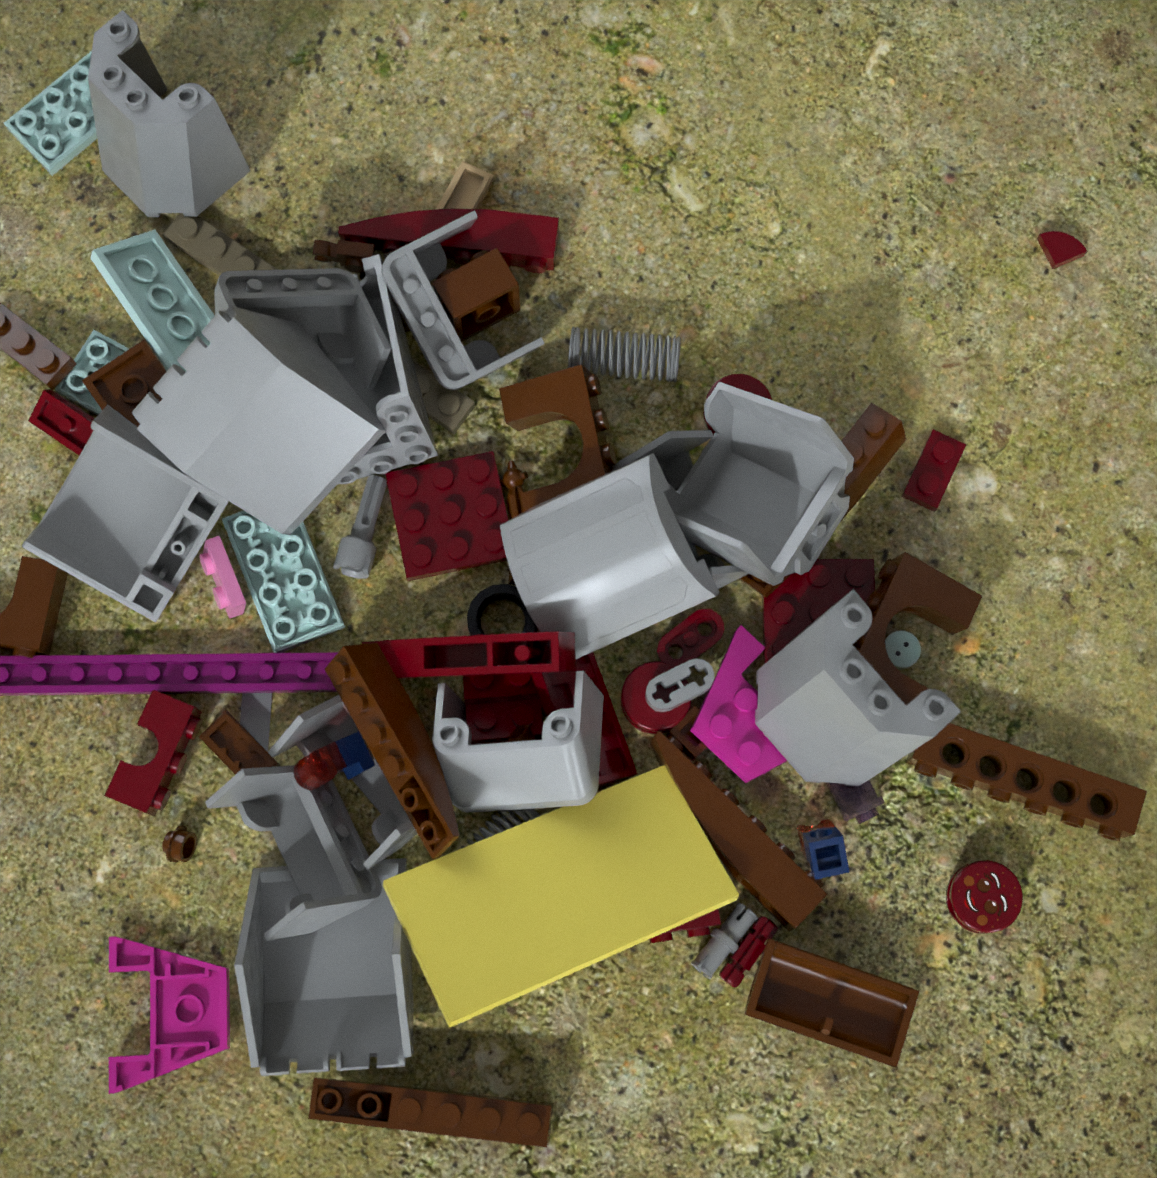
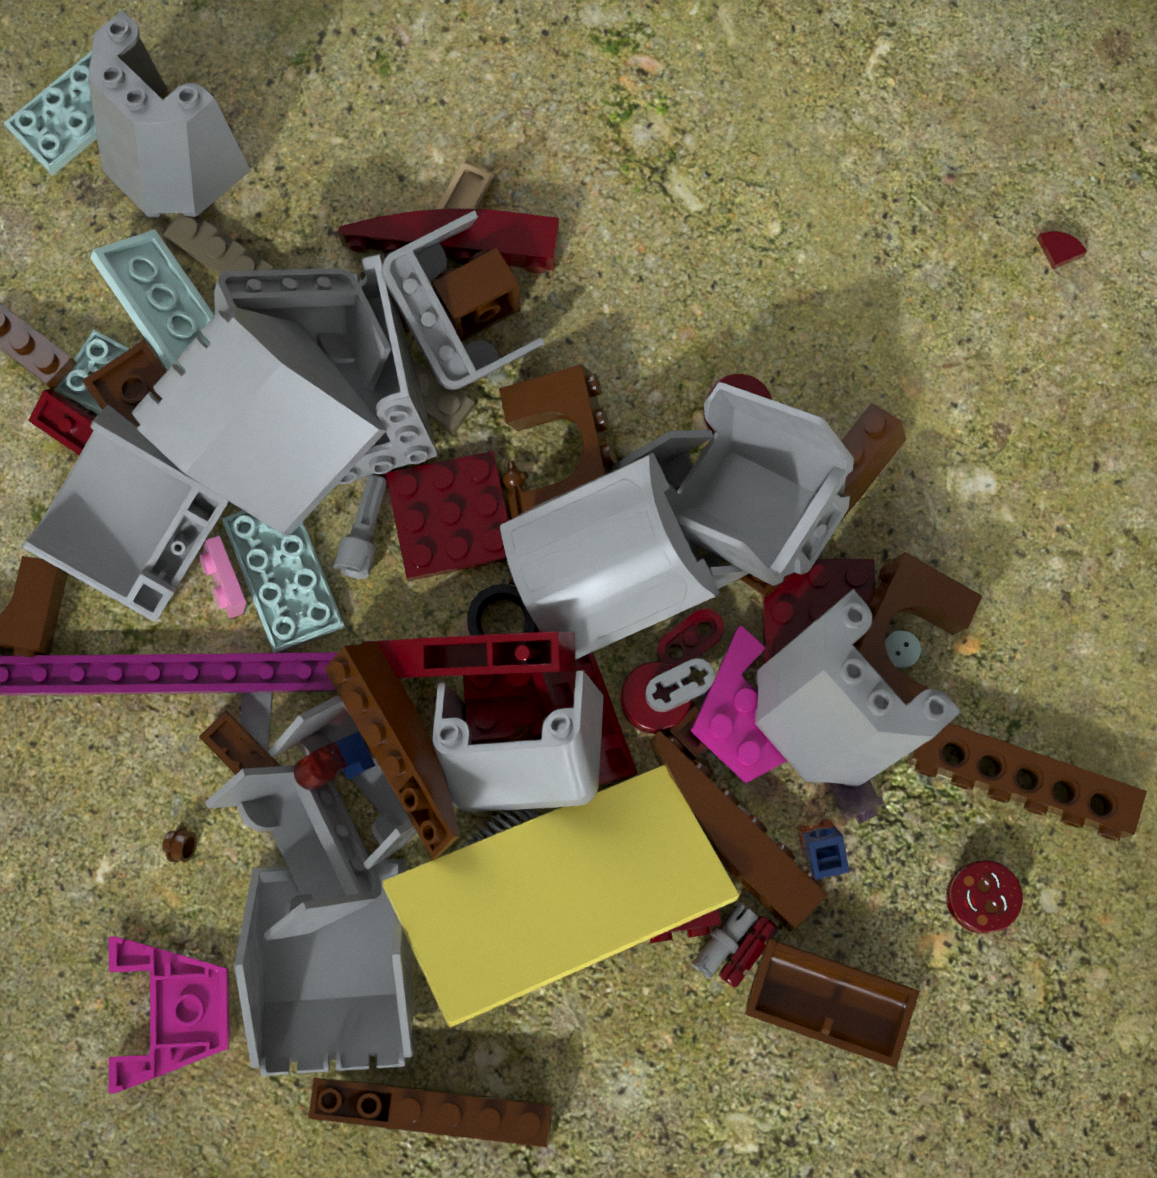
(147, 785): dark red arch -> none
(347, 253): reddish brown plate -> none
(672, 355): light grey piece -> none
(933, 470): dark red plate -> none

